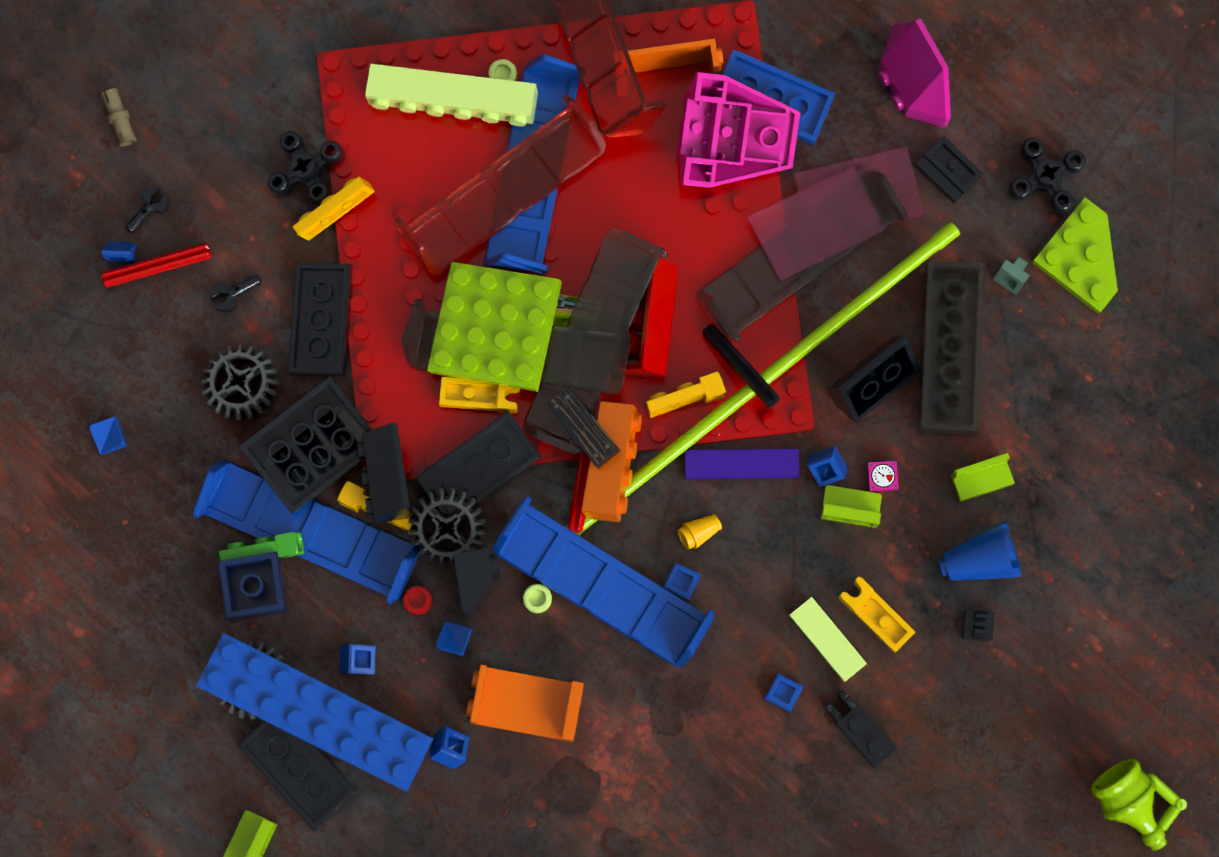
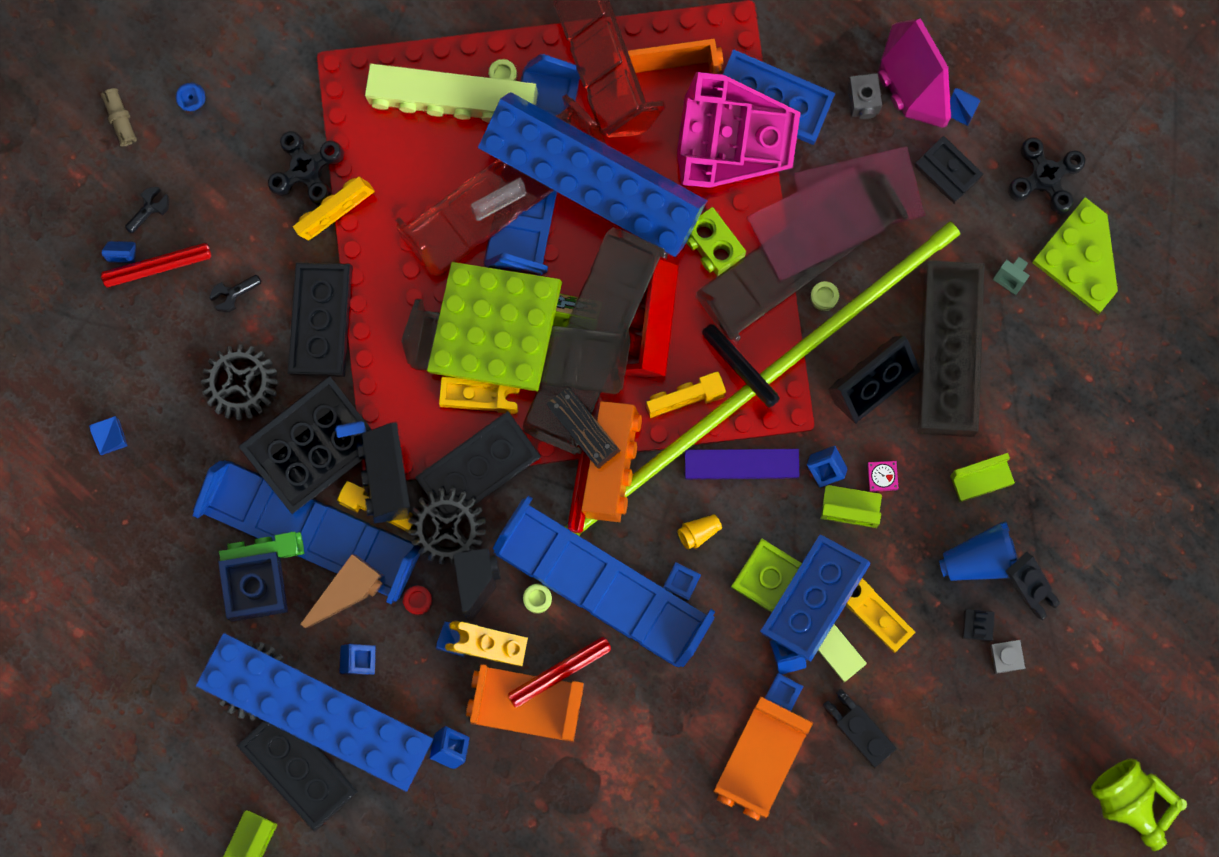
(190, 96): none -> blue tile
(350, 429): none -> blue tile
(350, 586): none -> medium nougat slope
(488, 643): none -> yellow plate
(498, 199): none -> clear tile
(559, 672): none -> red axle
(592, 173): none -> blue brick
(720, 239): none -> lime brick
(762, 759): none -> orange panel
(766, 575): none -> lime tile
(786, 659): none -> blue slope
(815, 597): none -> blue plate
(824, 296): none -> yellowish green tile
(864, 96): none -> flat silver brick
(963, 106): none -> blue slope
(1007, 656): none -> light grey plate
(1032, 584): none -> black hinge

